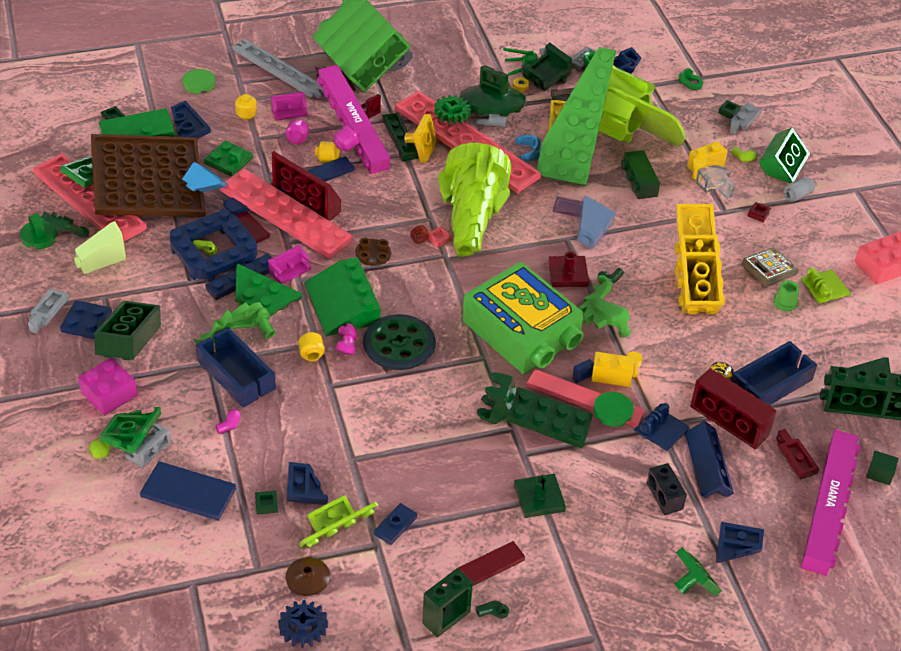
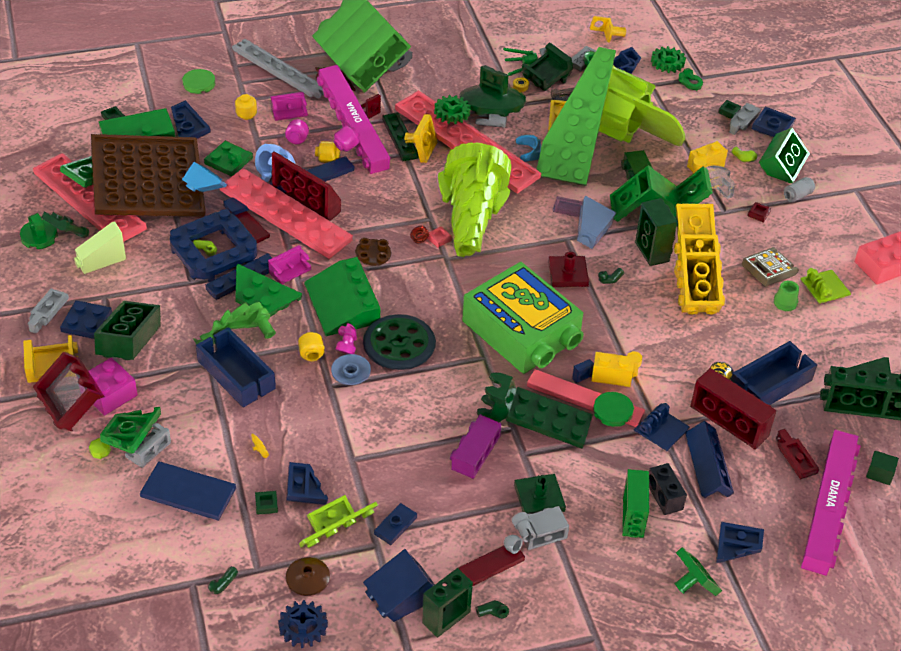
(39, 359): none -> yellow panel
(67, 391): none -> dark red window
(220, 585): none -> dark green arm
(231, 422): dark pink arm -> none
(259, 446): none -> yellow helmet
(263, 159): none -> light blue piece
(351, 369): none -> sand blue dish
(398, 586): none -> dark blue slope
(475, 446): none -> magenta brick
(513, 543): none -> light grey hinge
(541, 527): none -> light grey hinge
(604, 312): bright green animal -> none
(607, 28): none -> yellow bracket
(635, 503): none -> green window
(651, 185): none -> green bracket
(656, 232): none -> dark green brick
(668, 59): none -> green gear
(772, 122): none -> dark blue plate

